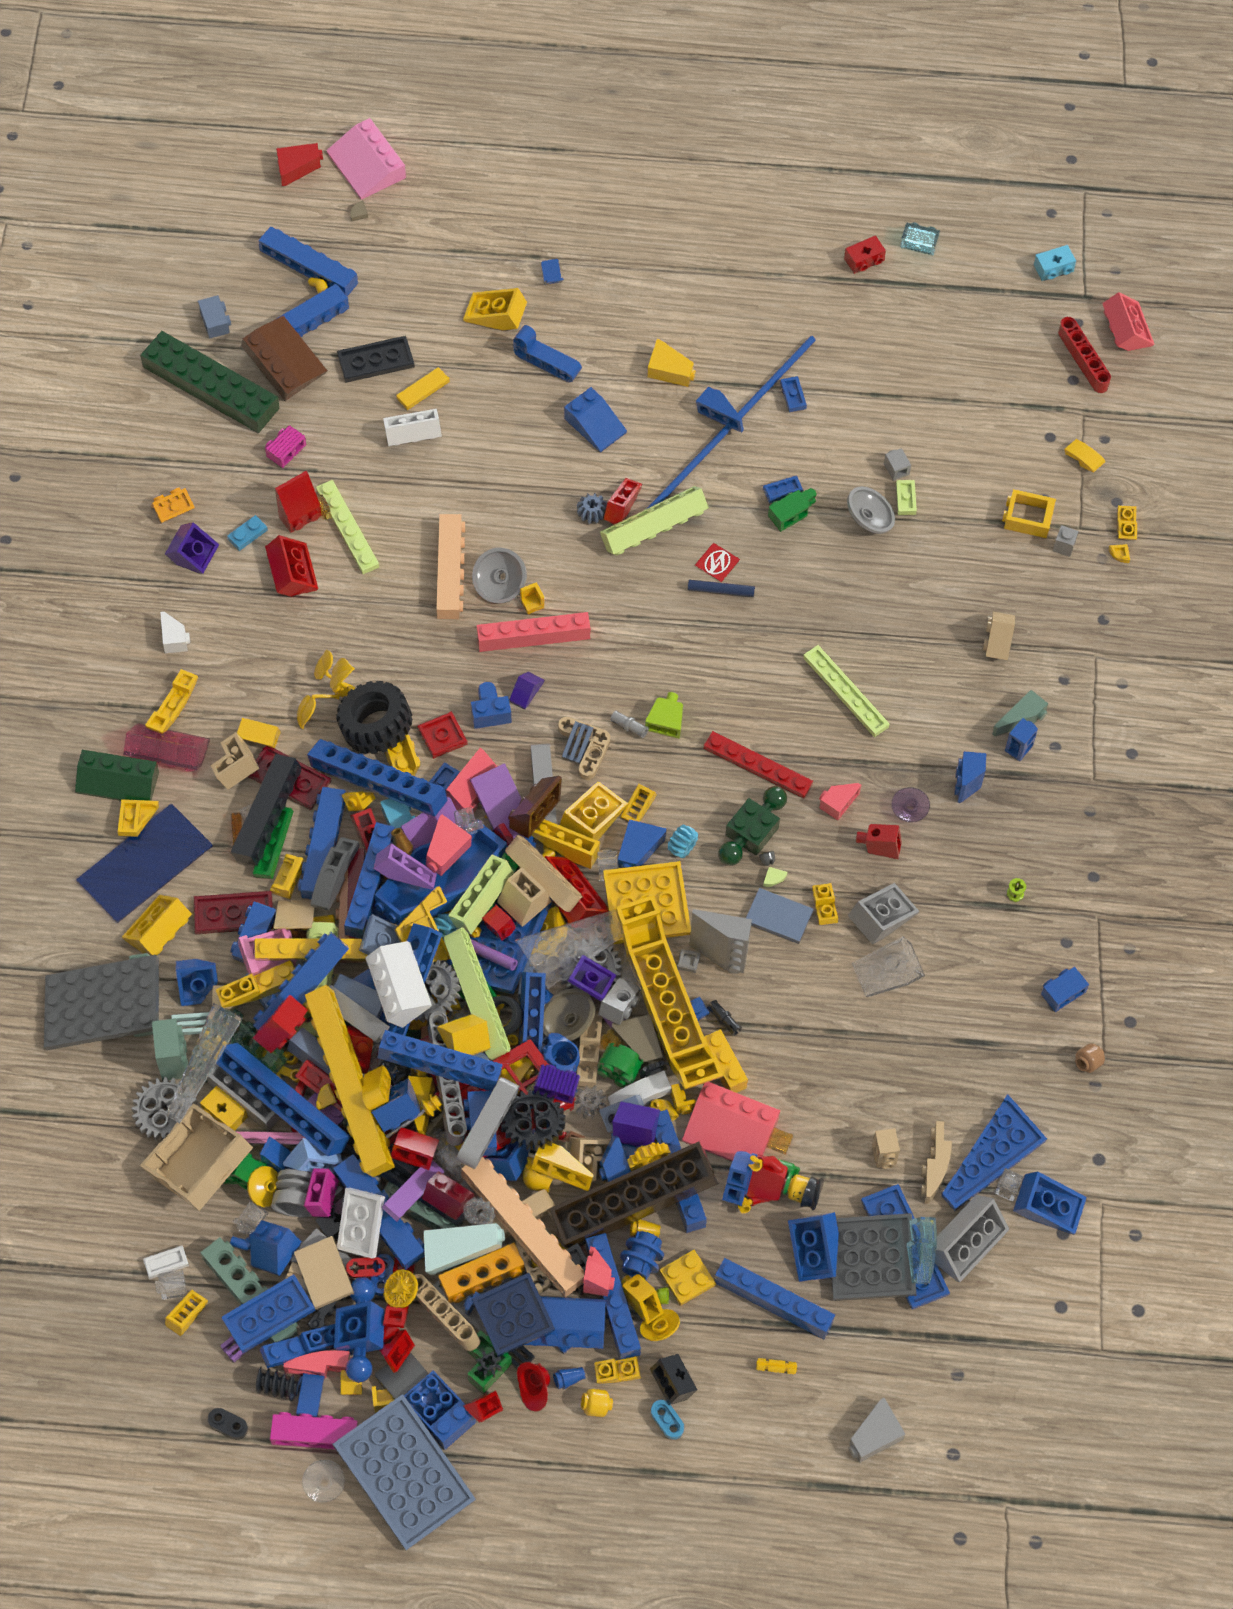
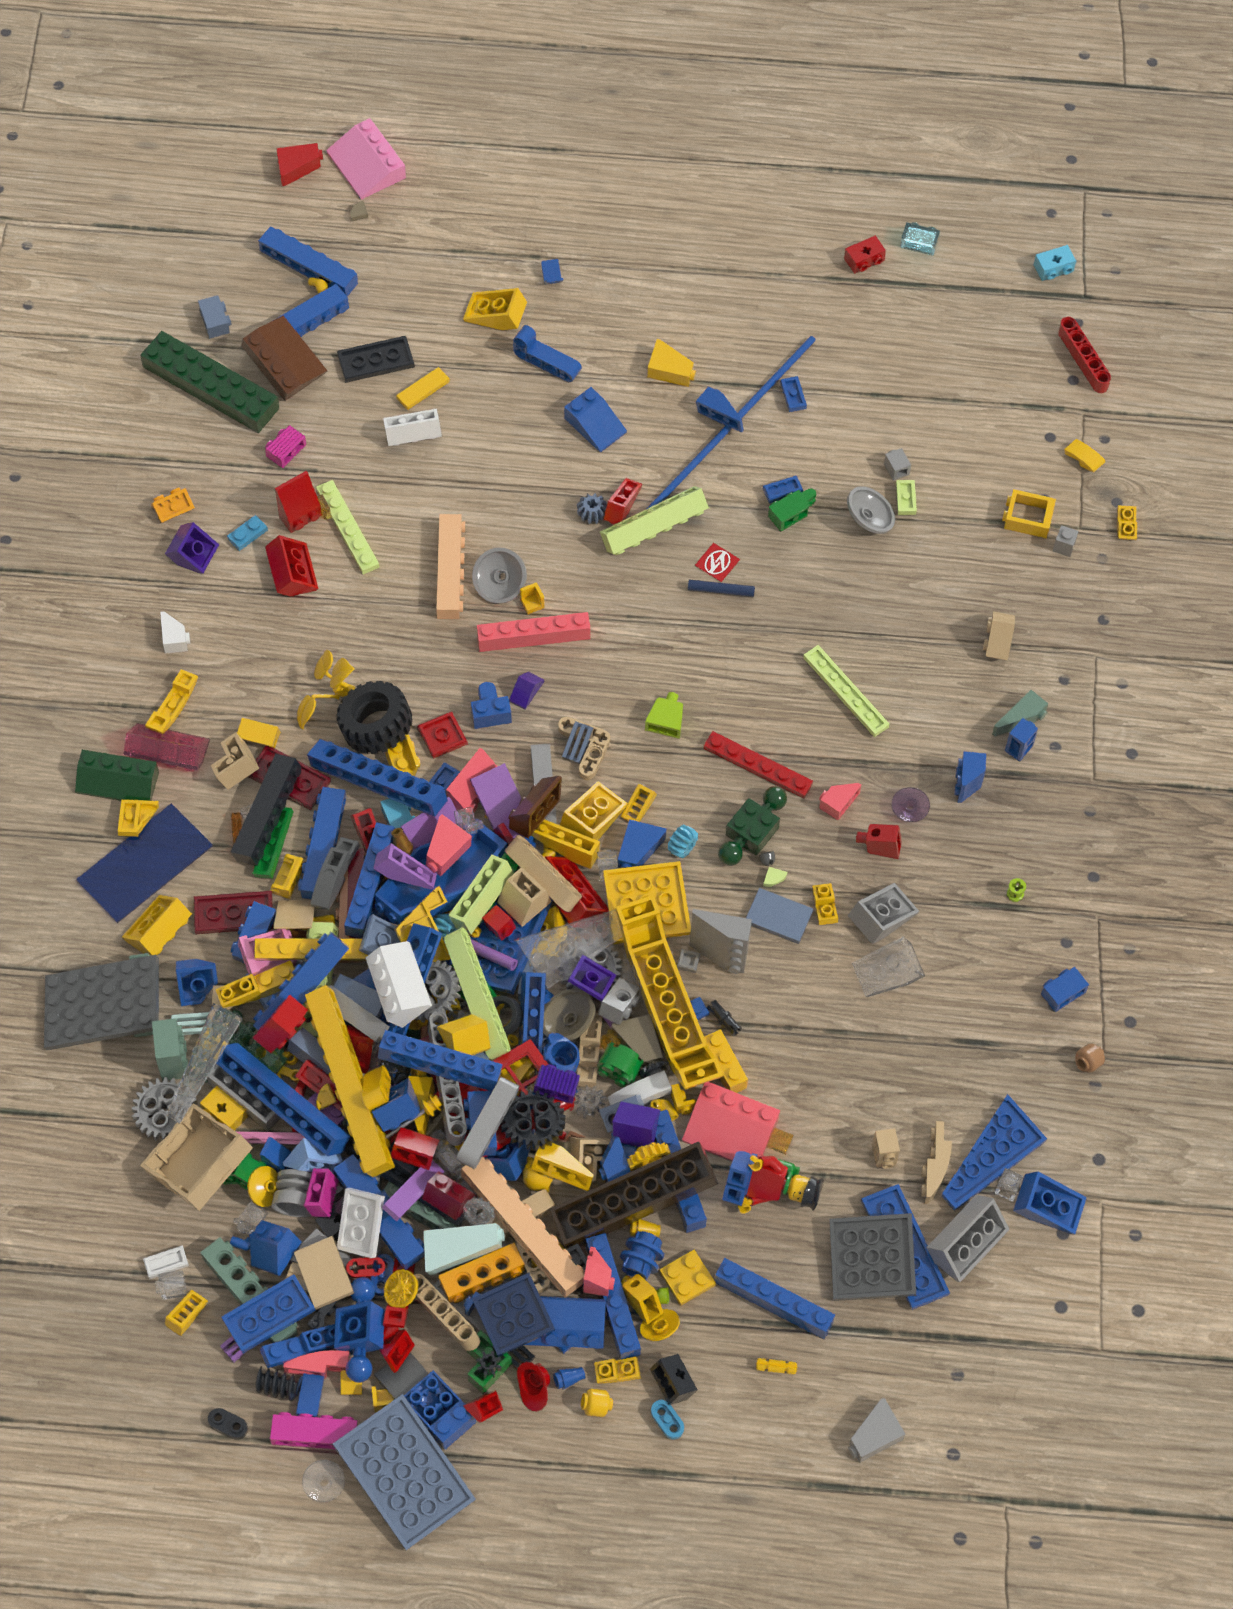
(358, 800): yellow bracket -> none
(629, 724): light grey pin -> none
(815, 1246): blue slope -> none
(922, 1249): clear light blue slope -> none
(1120, 553): yellow tile -> none
(1127, 322): coral slope -> none

